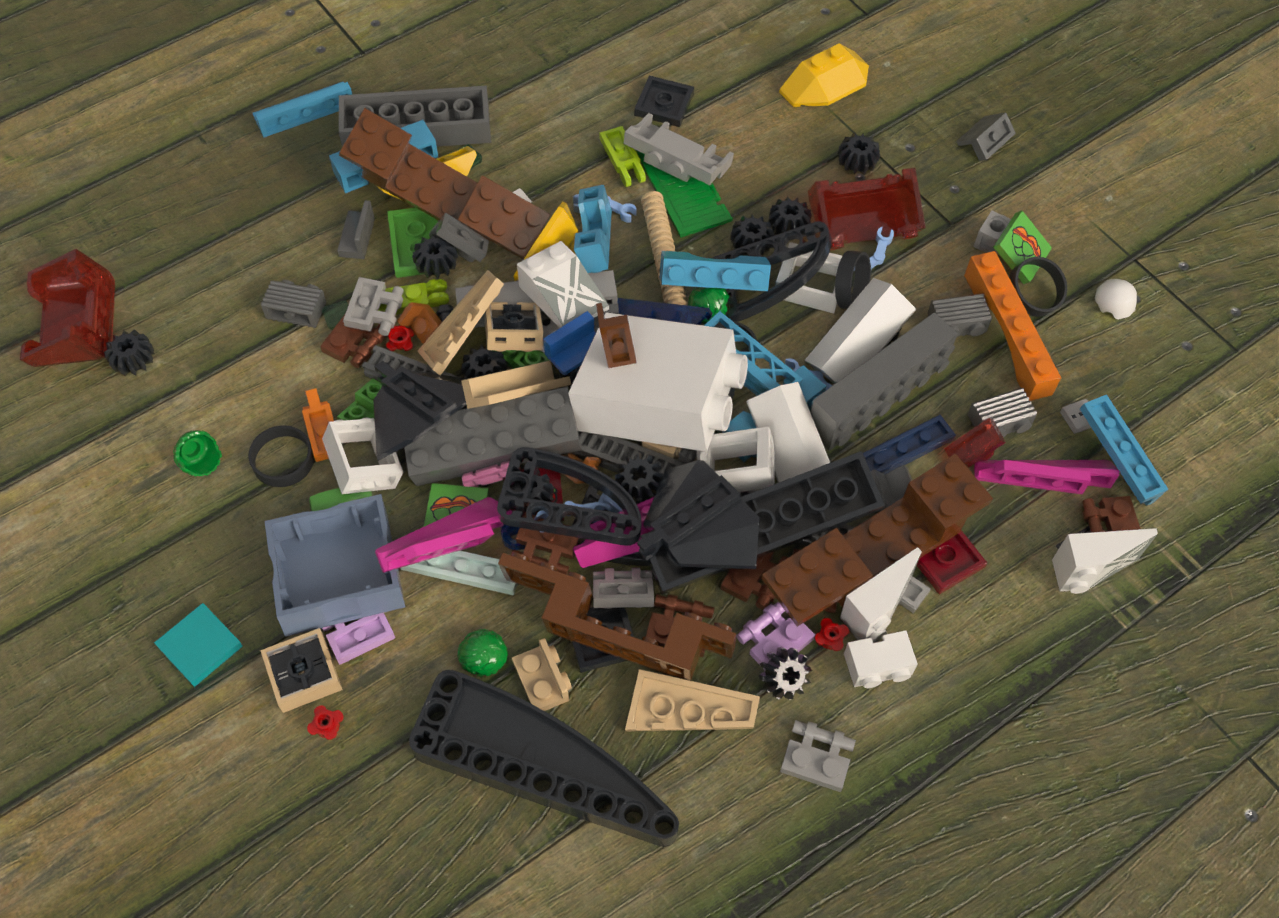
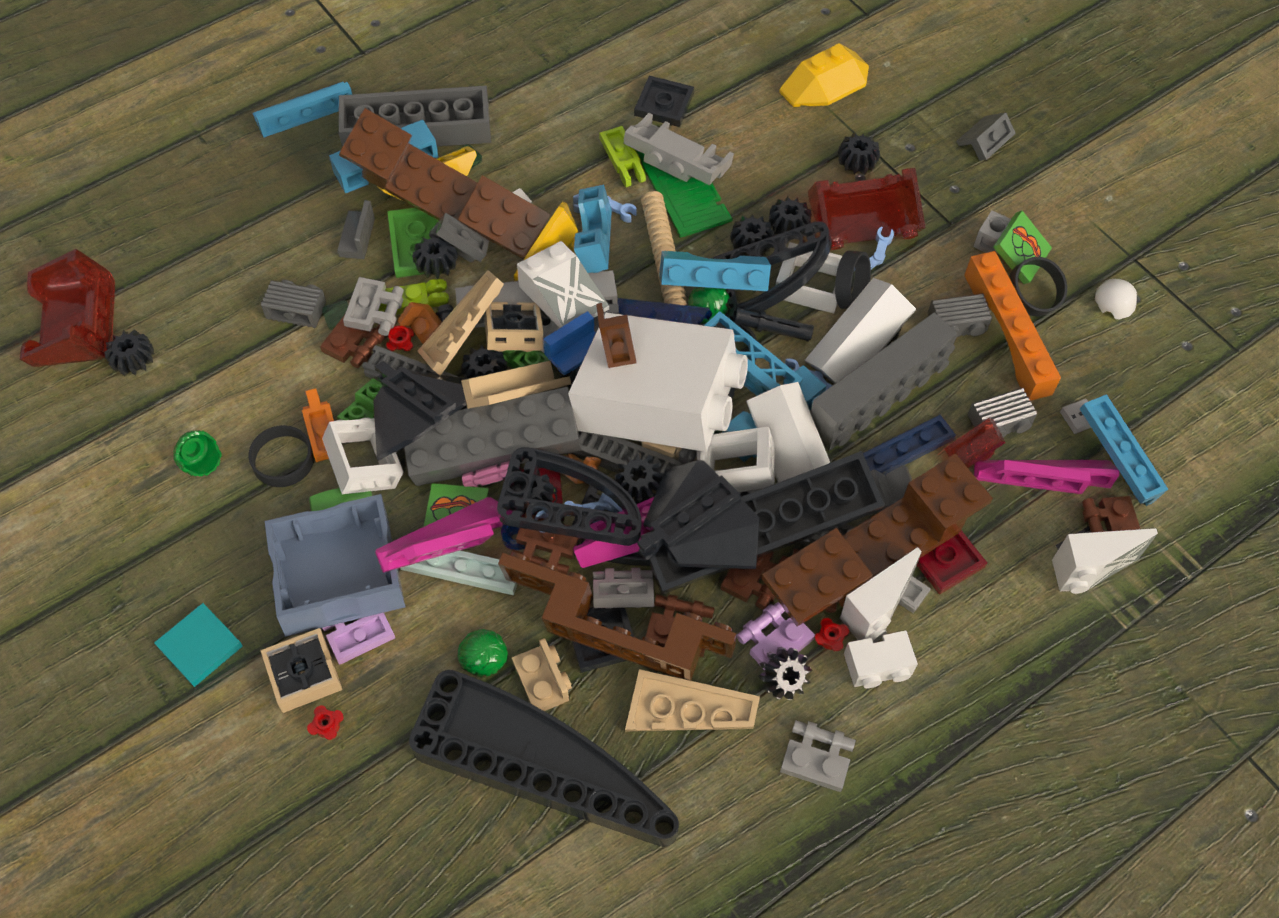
(769, 323): none -> black pin

